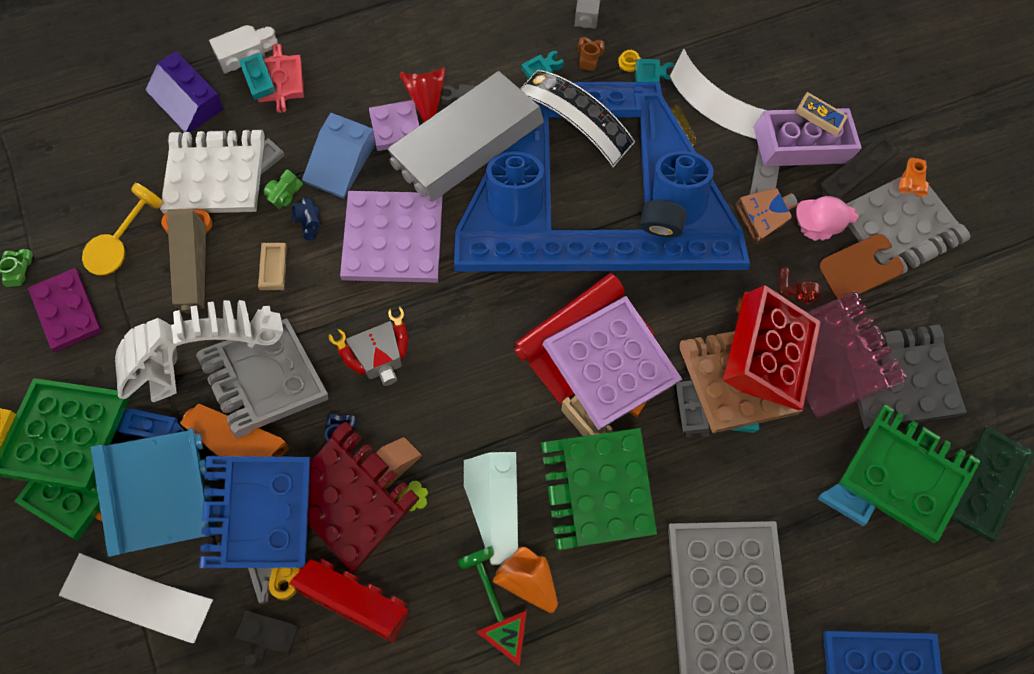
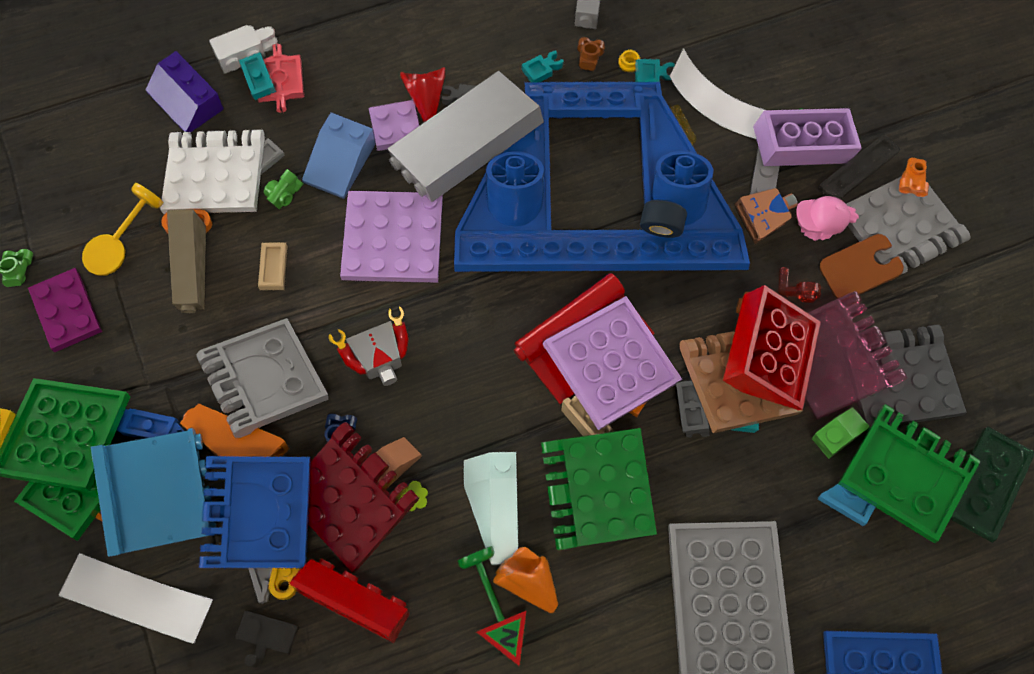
(151, 347): white piece -> none
(308, 215): dark blue plate -> none
(582, 111): sticker -> none
(821, 114): tile -> none
(840, 432): none -> bright green slope

